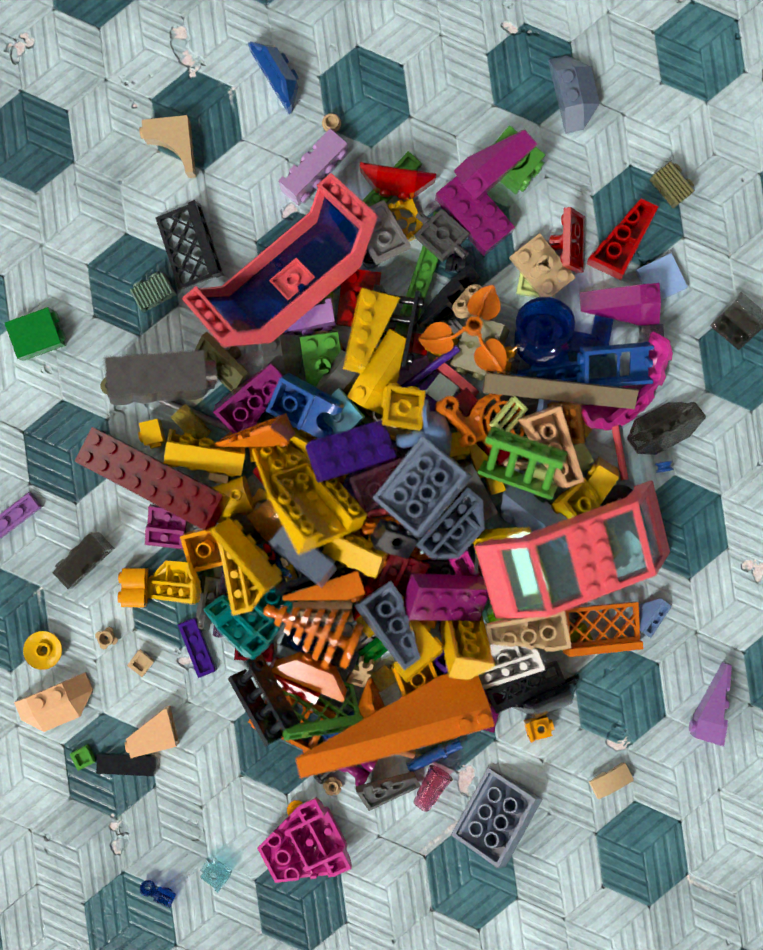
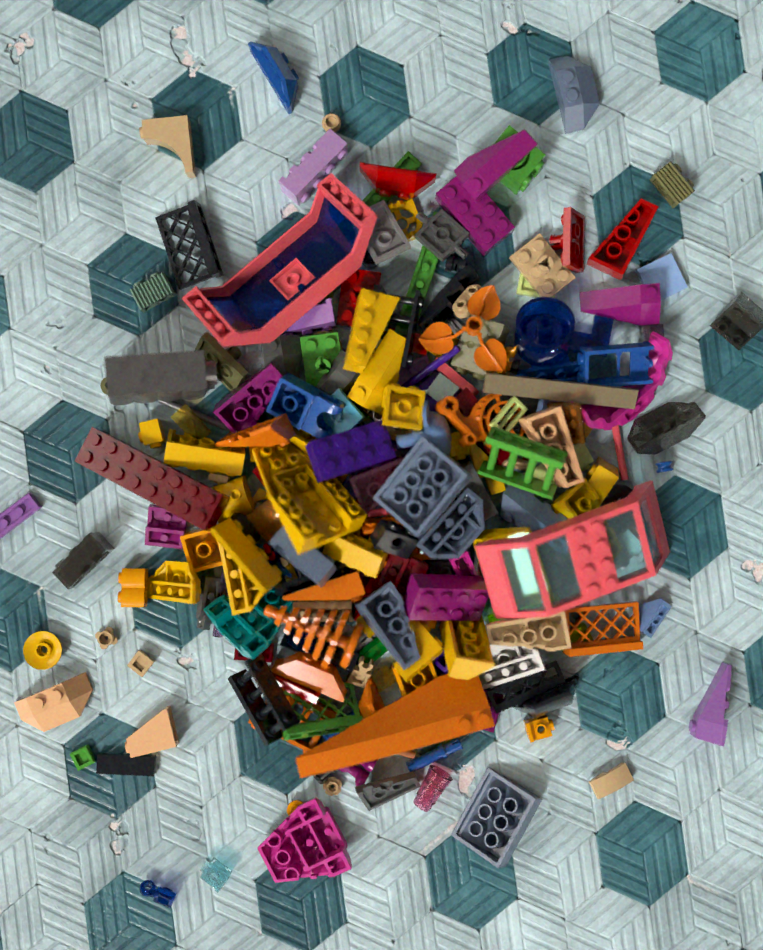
(35, 333): green brick -> none
(197, 647): dark purple tile -> none

